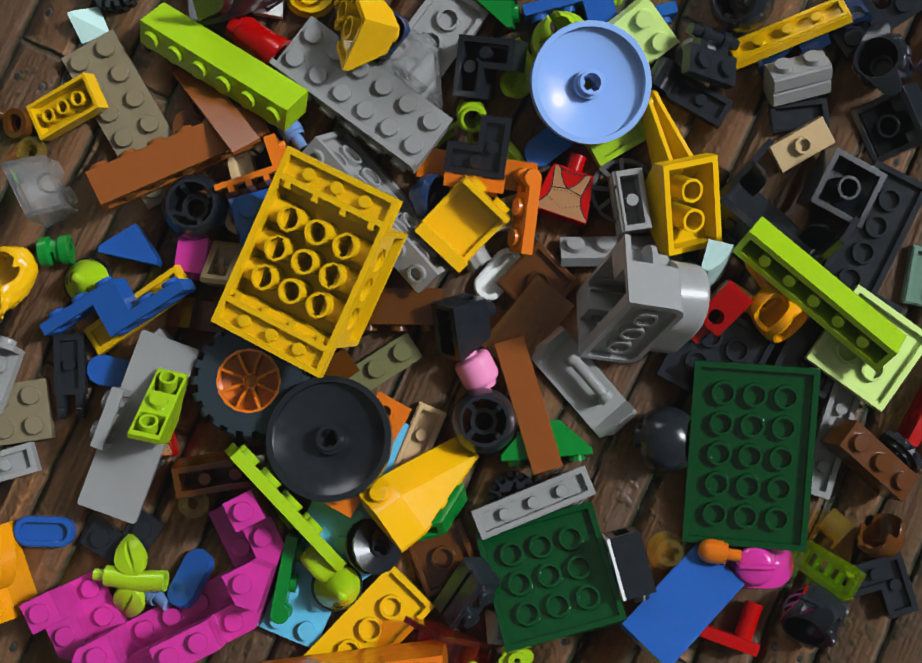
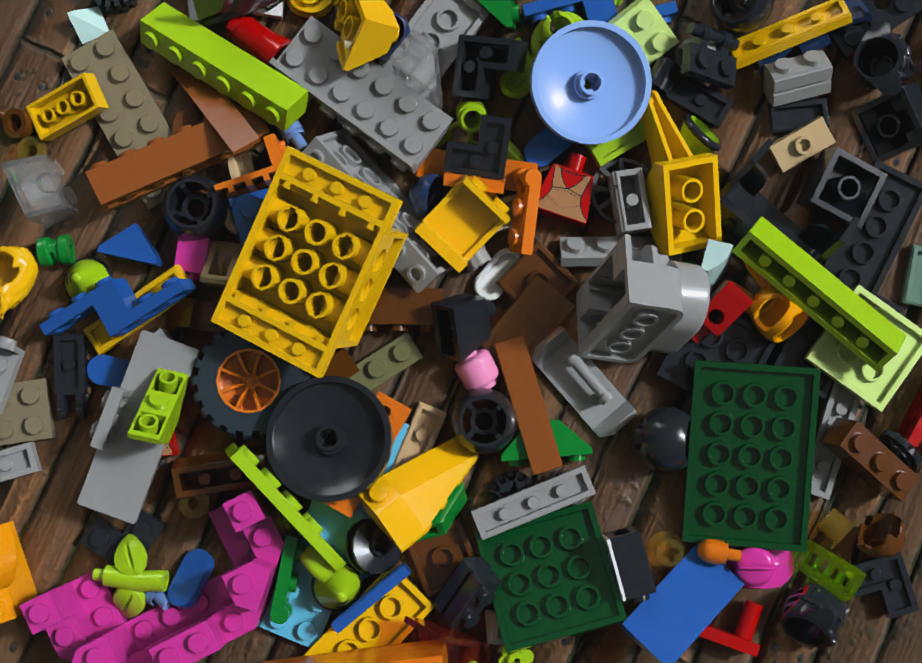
(45, 531): blue tile -> none
(370, 597): none -> blue tile
(699, 136): none -> hat

